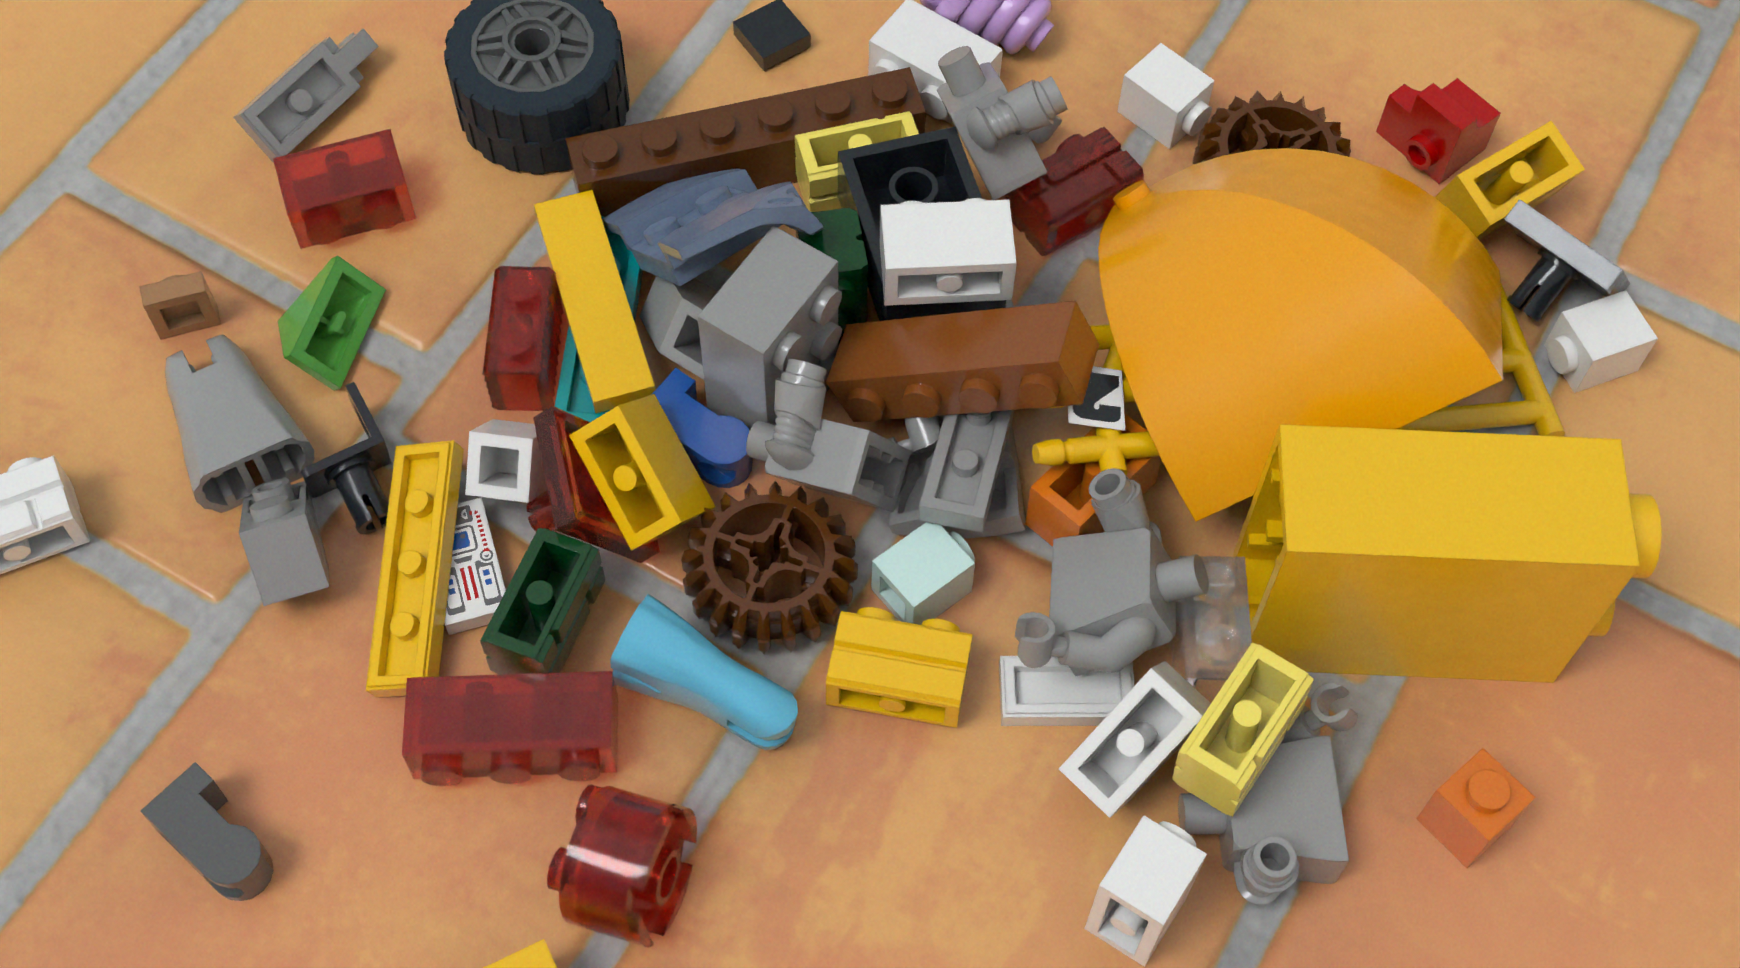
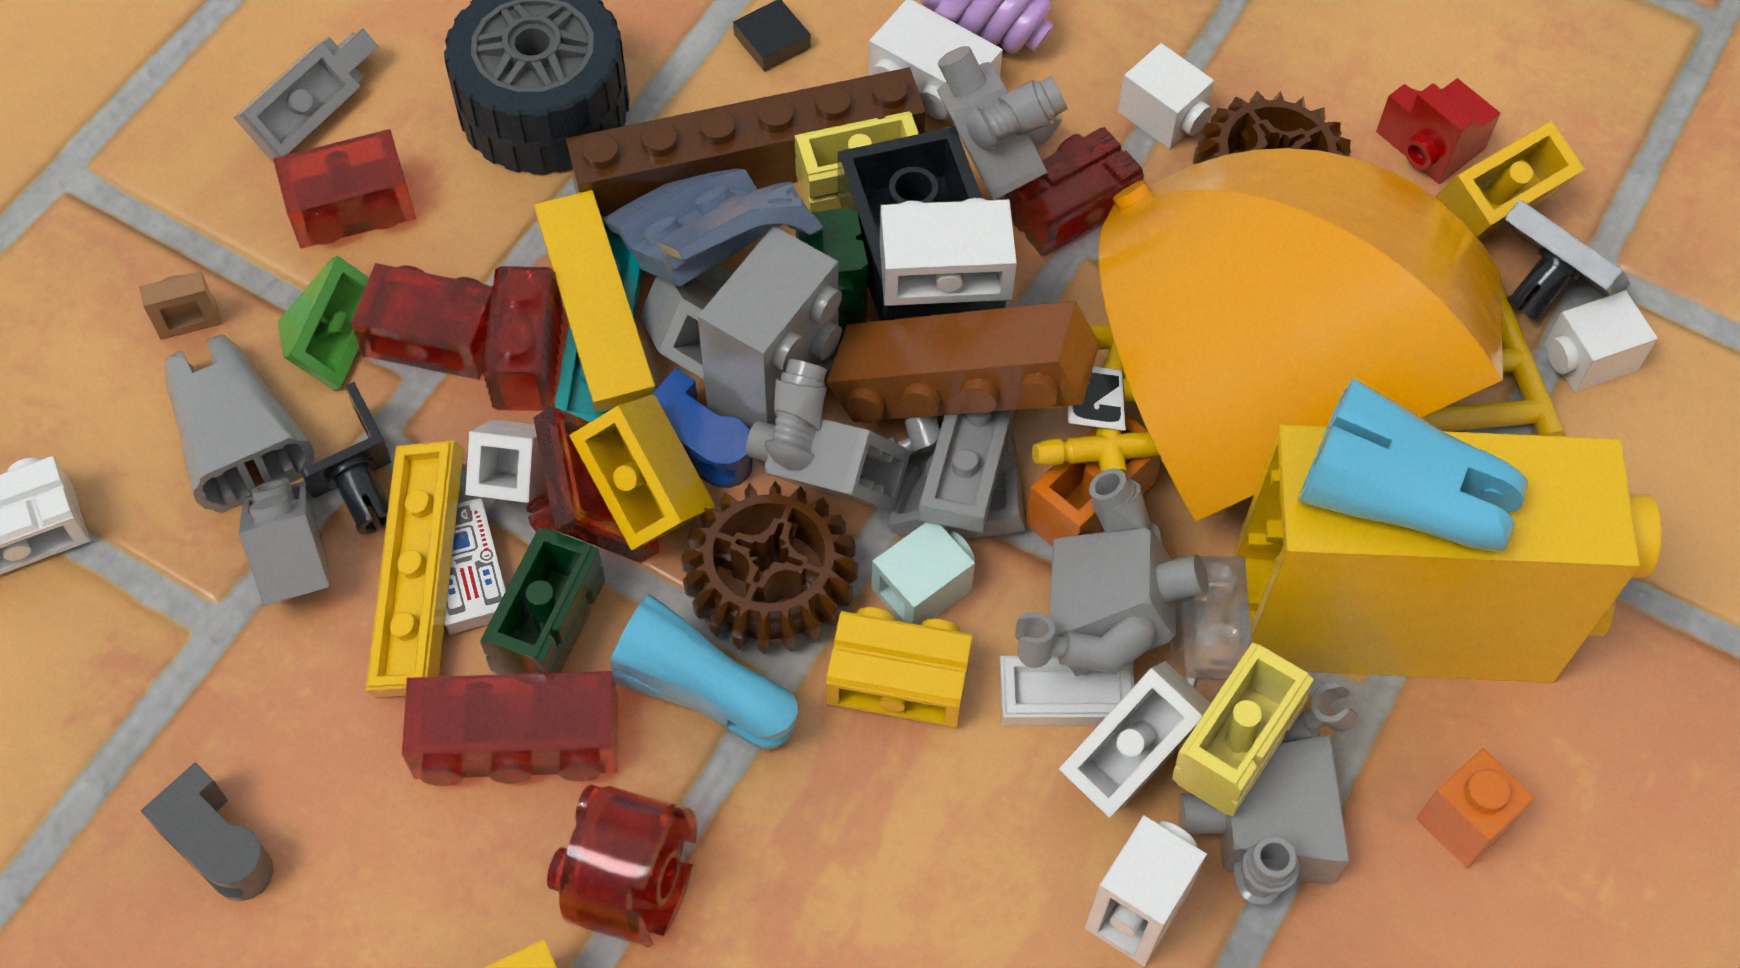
(424, 320): none -> clear red brick
(1406, 473): none -> medium azure piece

